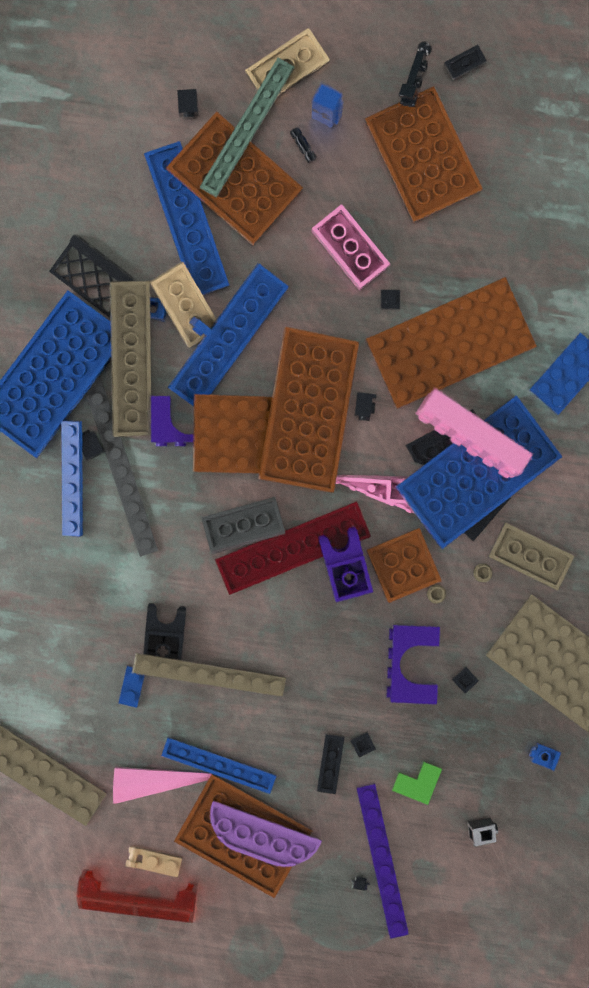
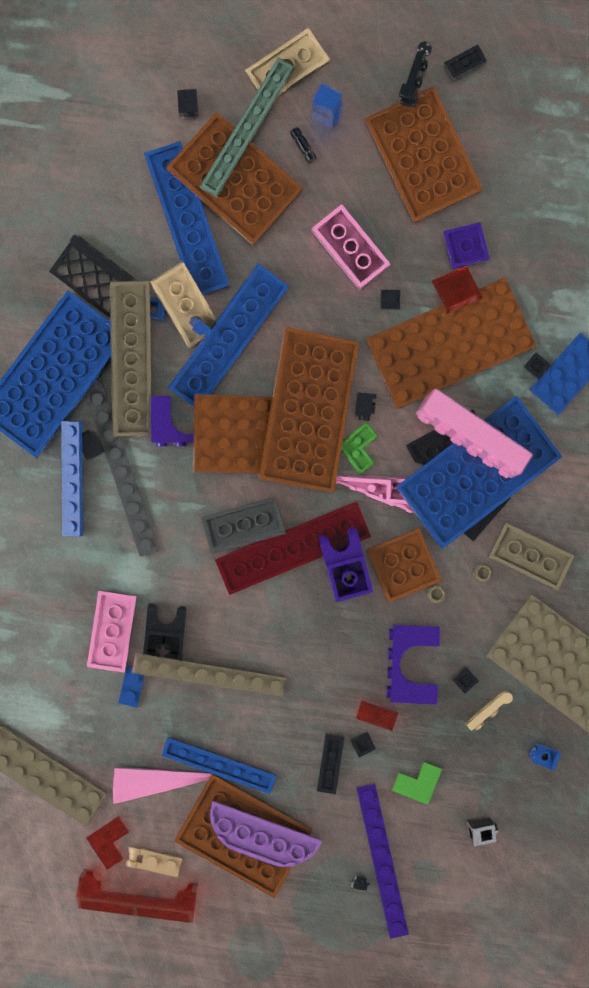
(103, 842): none -> clear red tile
(111, 631): none -> bright pink plate
(354, 446): none -> bright green tile
(376, 714): none -> clear red panel
(457, 289): none -> clear red tile
(466, 245): none -> dark purple plate
(489, 710): none -> tan plate
(536, 365): none -> black plate

